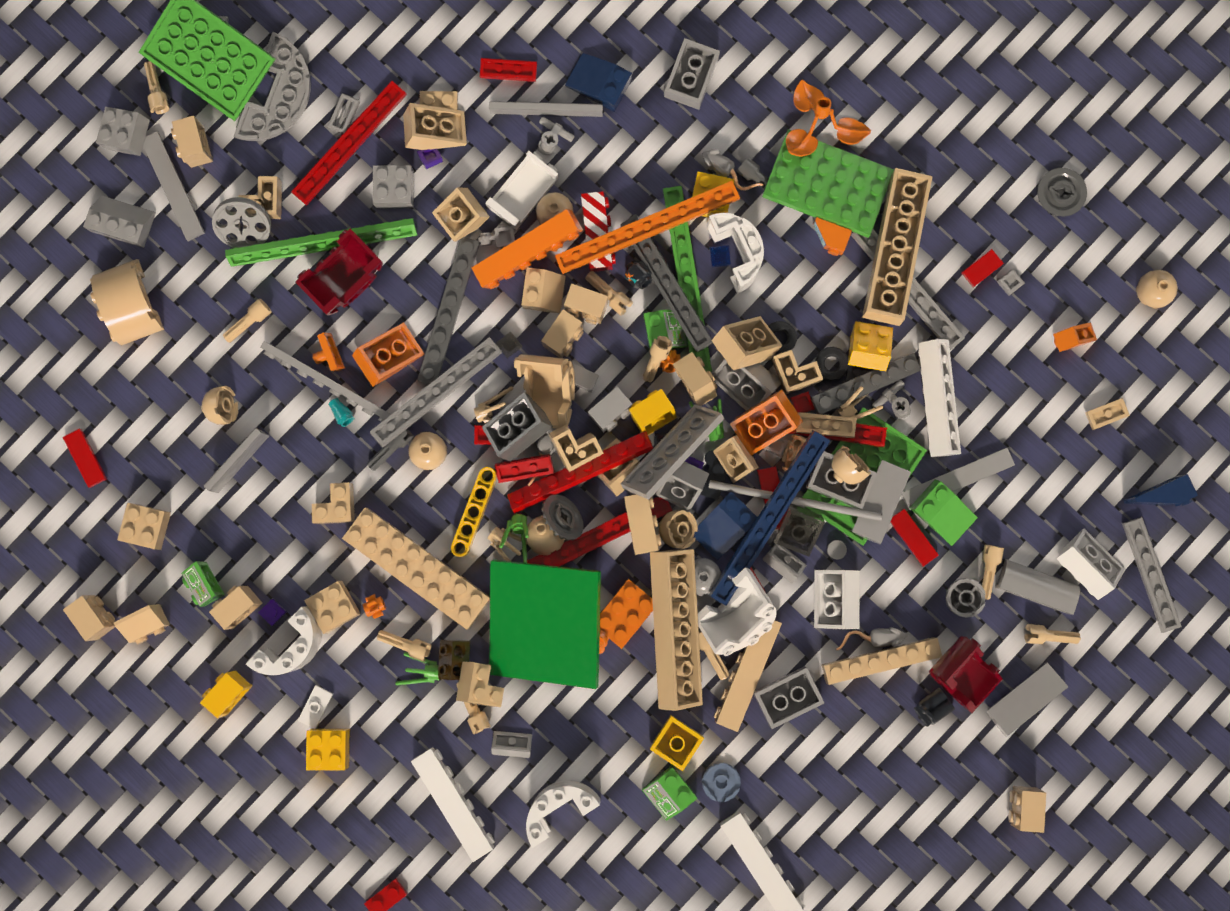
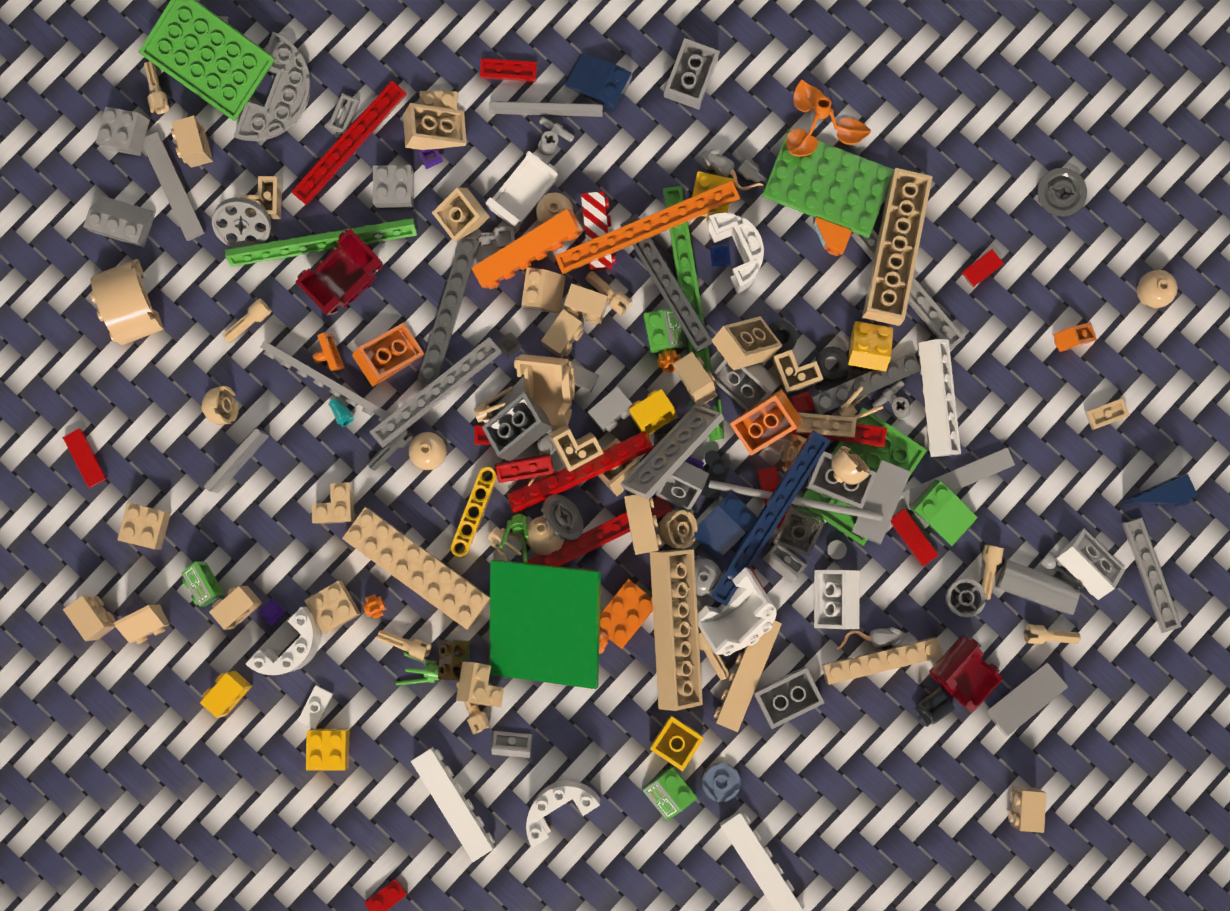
(638, 274): black head -> none
(659, 351): tan piece -> none
(735, 458): tan slope -> none
(1010, 282): light grey tile -> none
(1052, 562): none -> hinge

